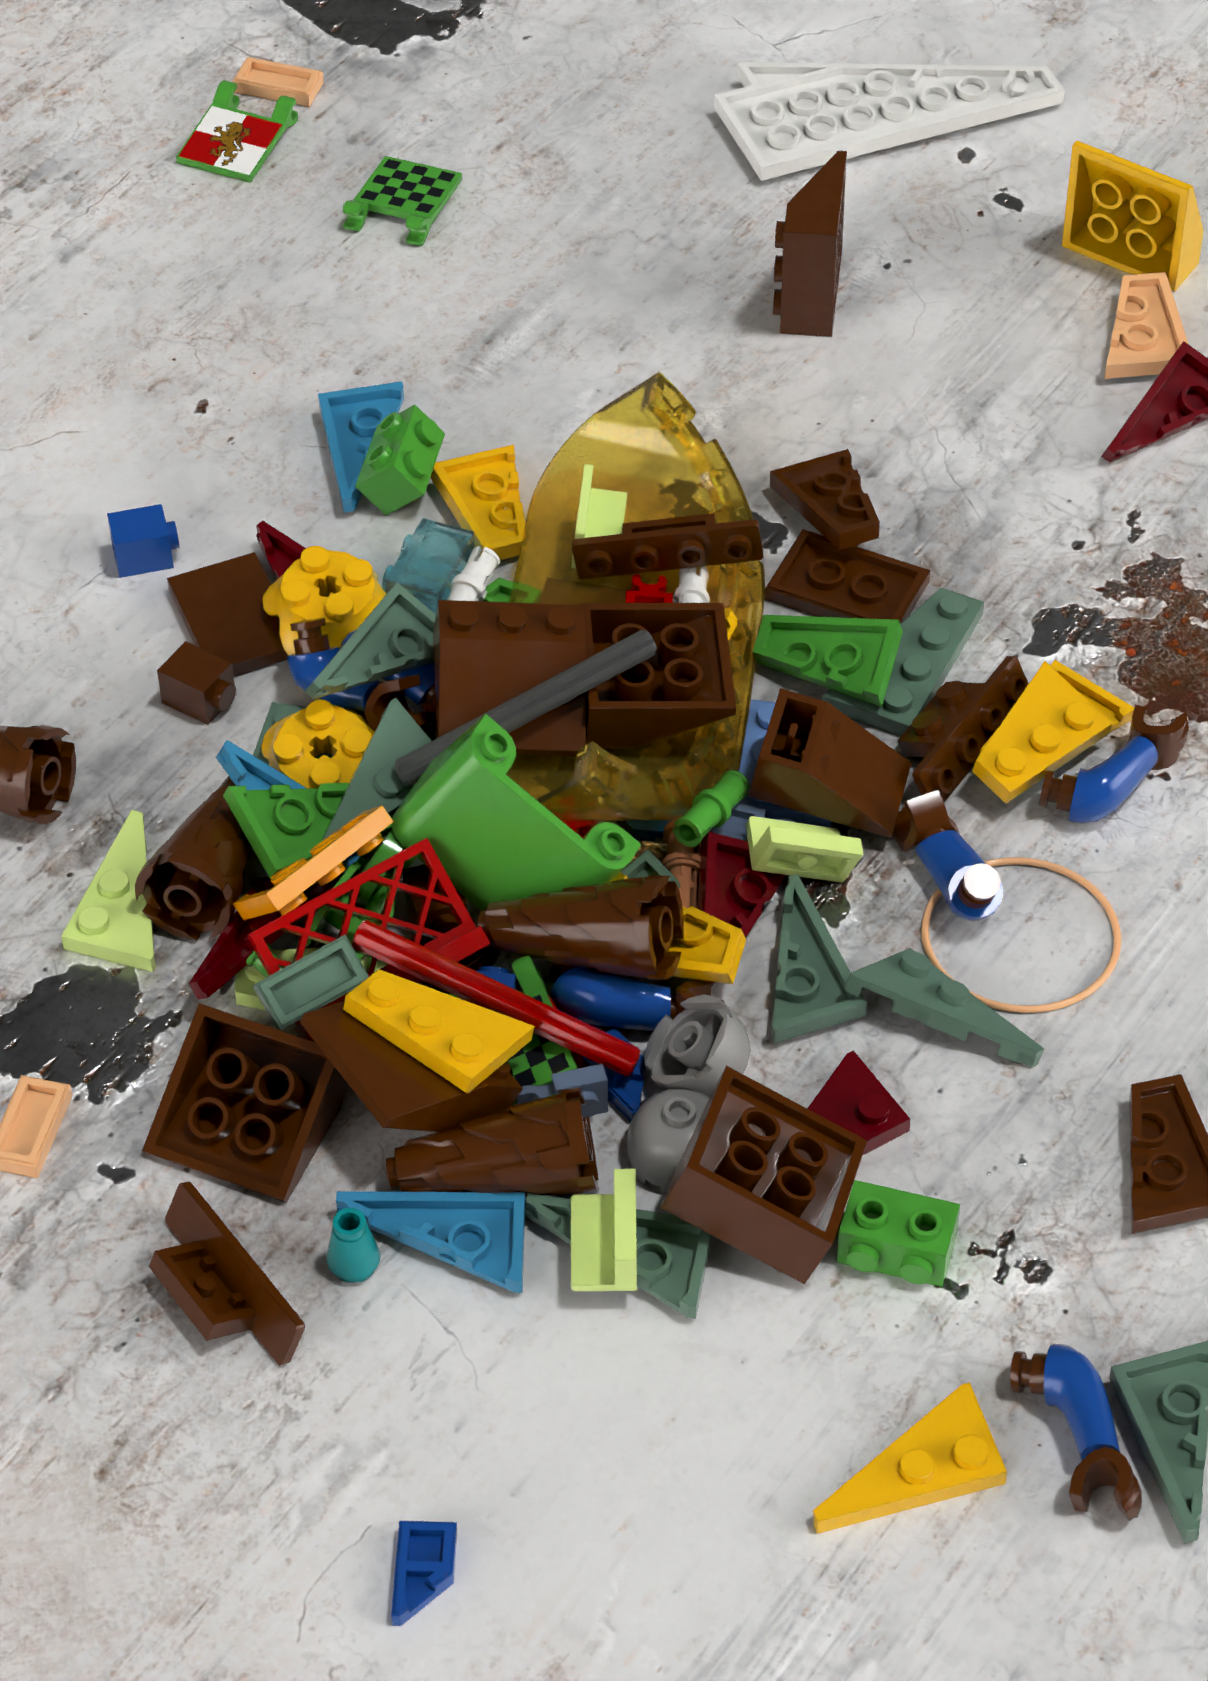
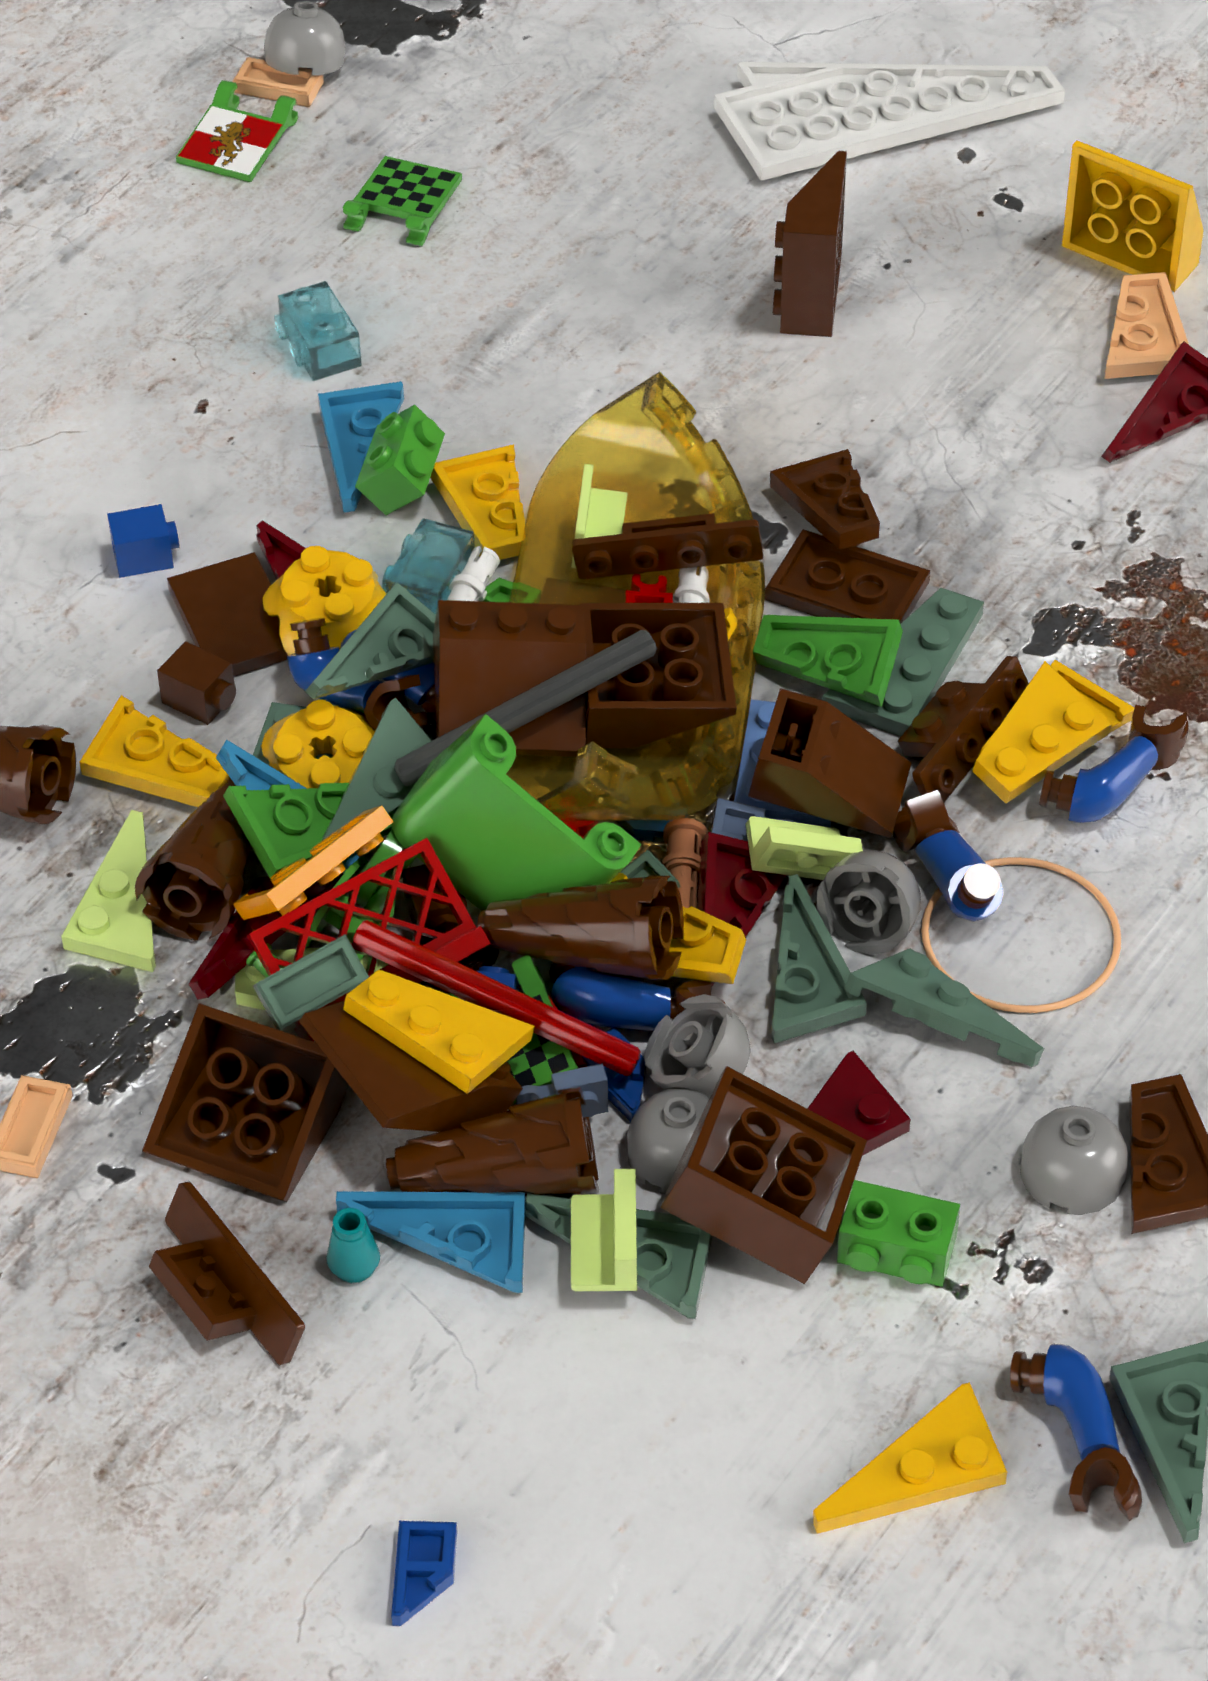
(150, 758): none -> yellow wing
(304, 39): none -> light grey cylinder
(318, 331): none -> clear light blue brick
(711, 808): bright green pin -> none
(869, 901): none -> light grey cylinder
(1074, 1160): none -> light grey cylinder

